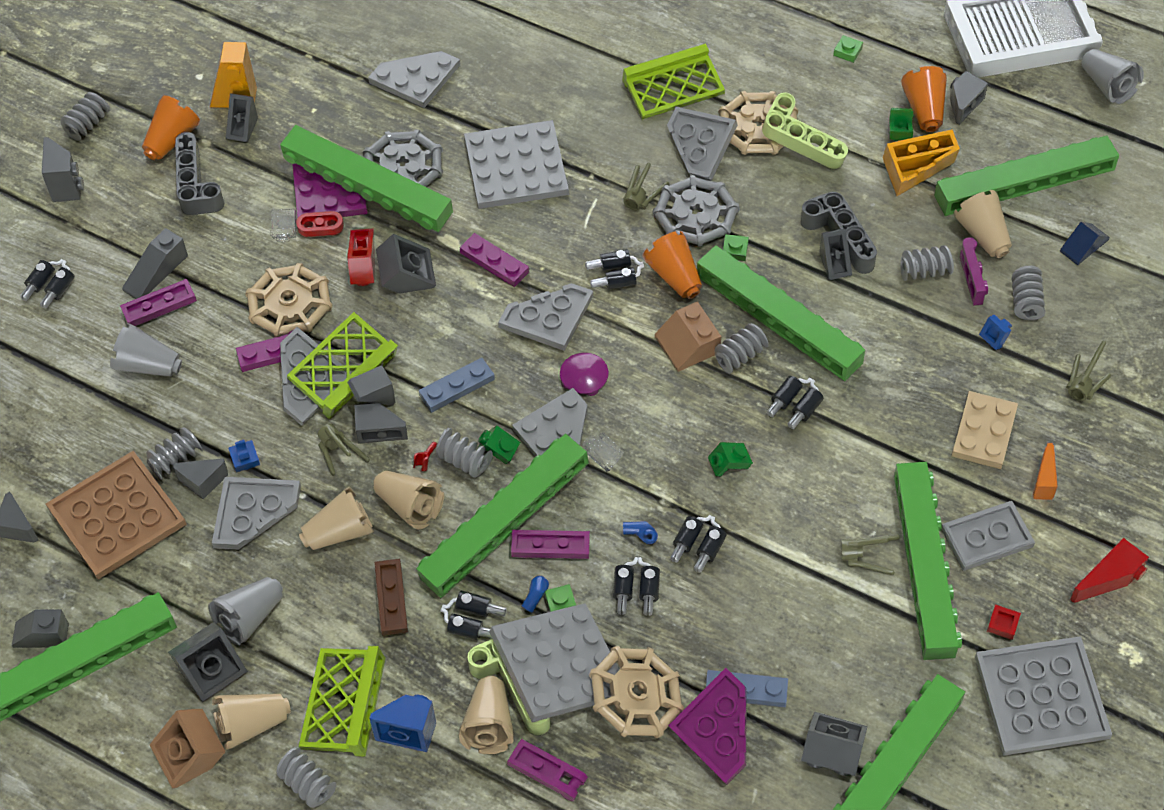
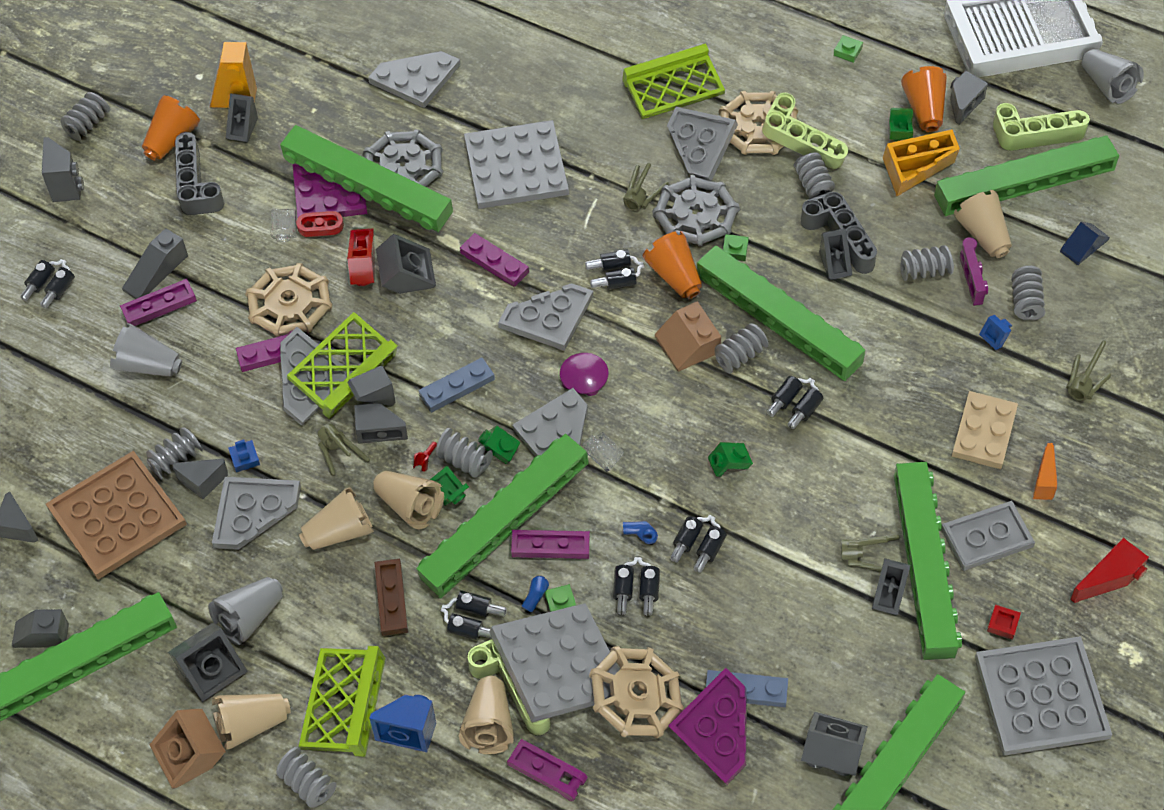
(451, 486): none -> green bracket
(814, 175): none -> light grey piece
(891, 586): none -> dark grey slope
(1037, 130): none -> yellowish green beam

